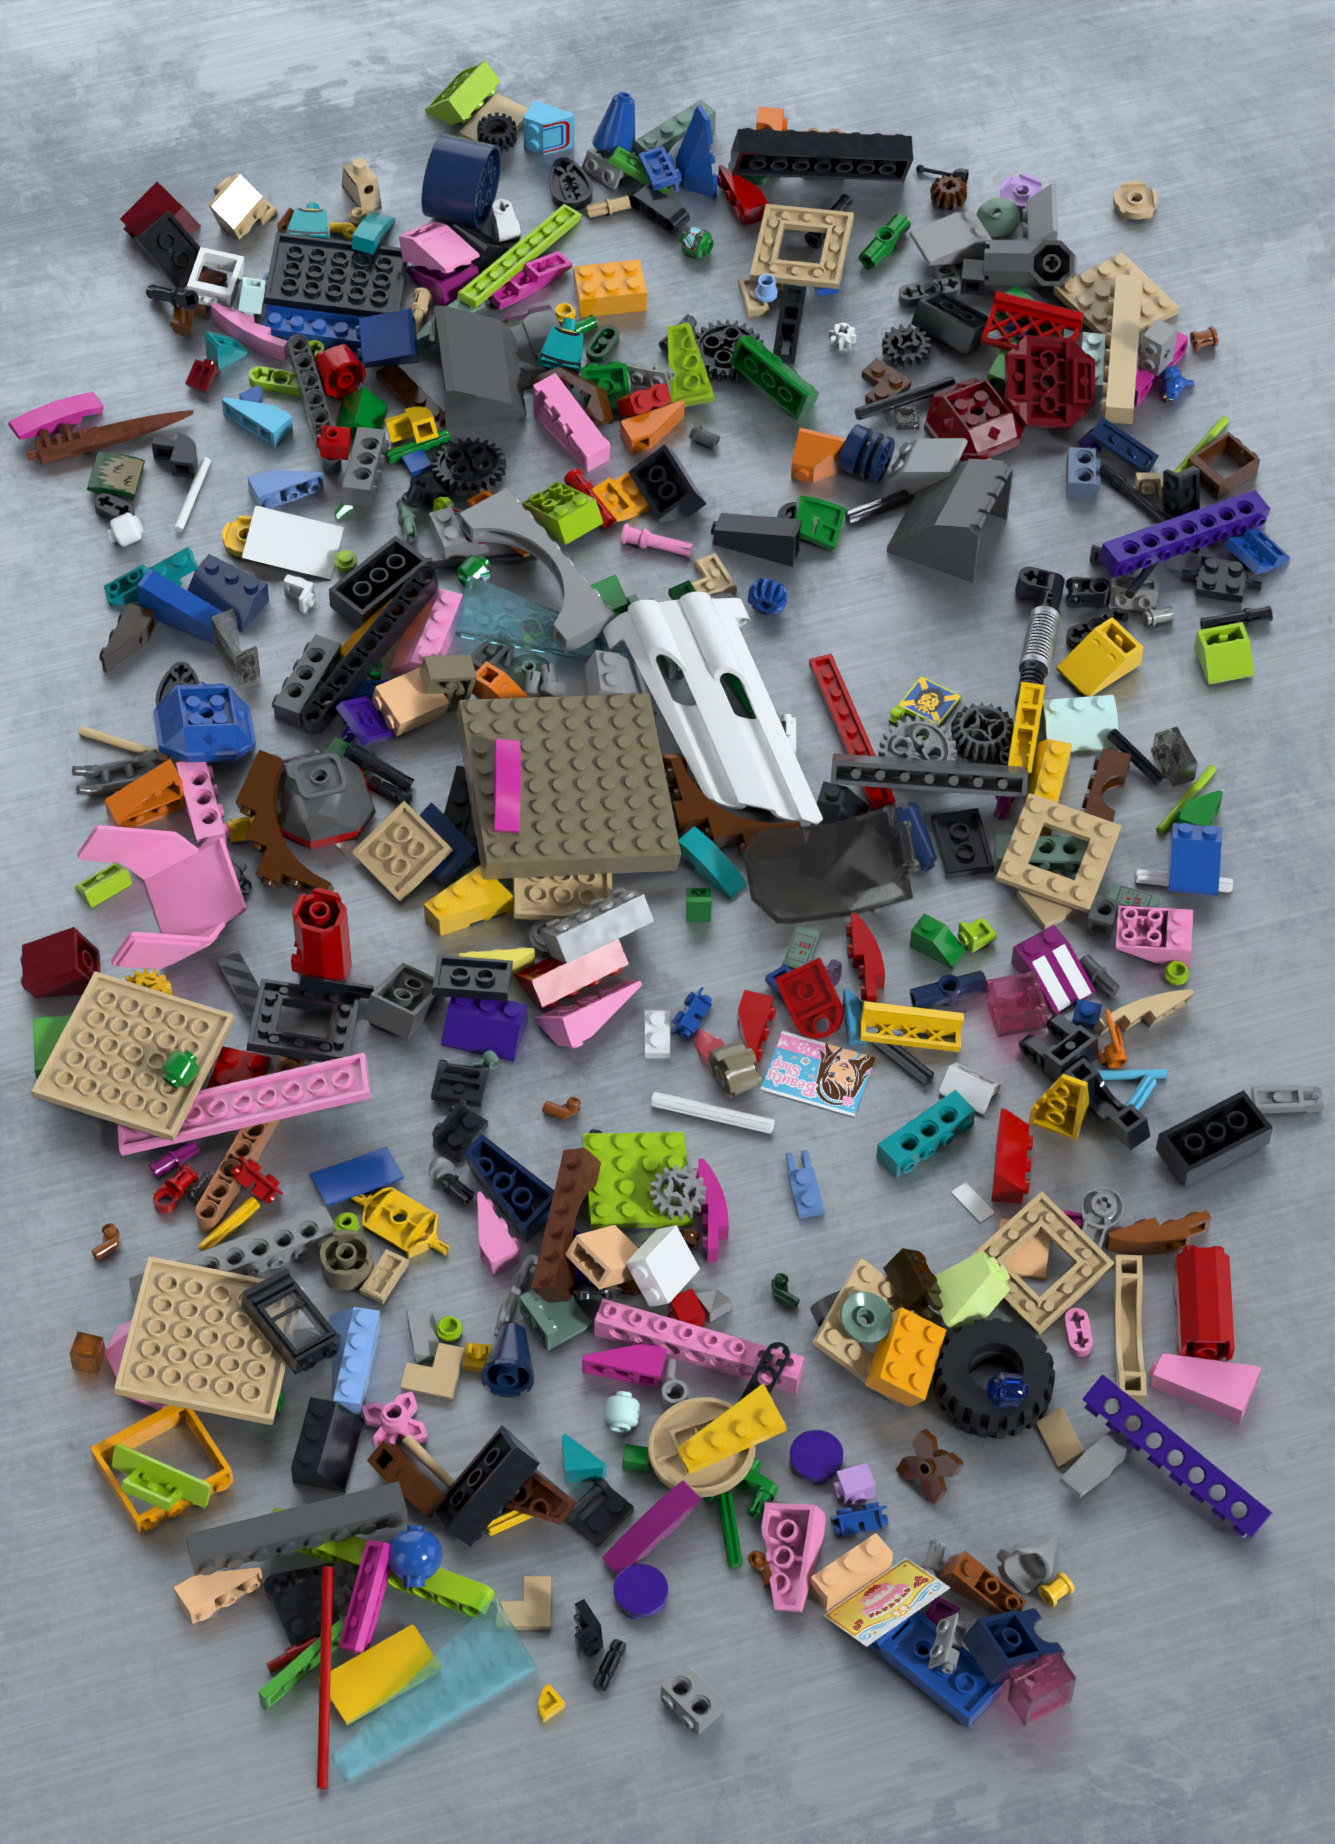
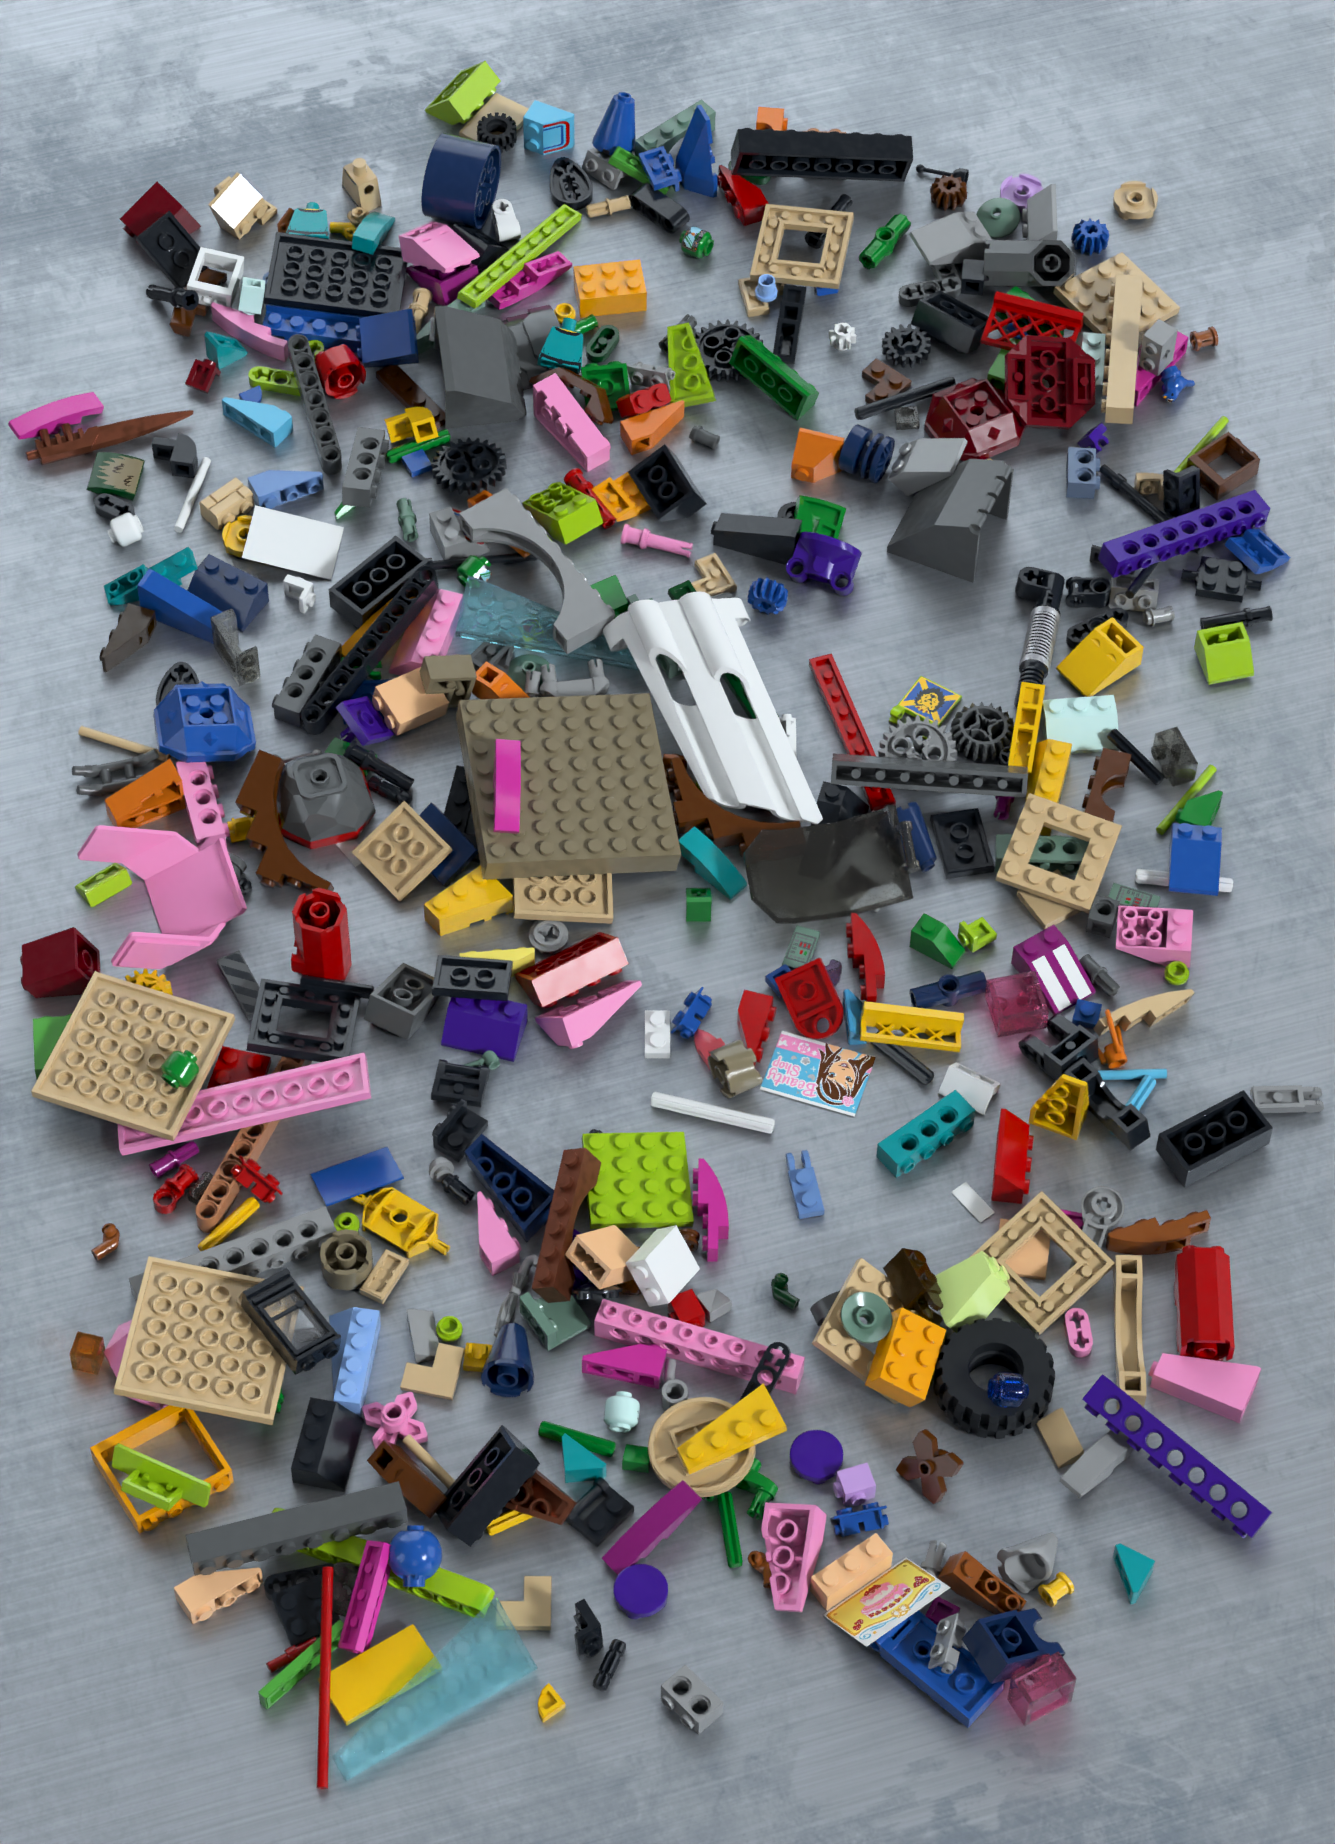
(227, 503): none -> tan brick
(334, 442): red brick -> none
(345, 560): lime plate -> none
(361, 410): green slope -> none
(423, 492): black piece -> none
(442, 503): lime plate -> none
(564, 1111): dark orange arm -> none
(590, 1442): none -> green axle
(596, 925): brick -> none
(613, 674): light grey slope -> none
(673, 1202): light grey gear -> none
(824, 561): none -> dark purple piece
(876, 506): black axle -> none
(1090, 236): none -> blue gear
(1123, 446): dark blue plate -> none
(1133, 1570): none -> teal slope

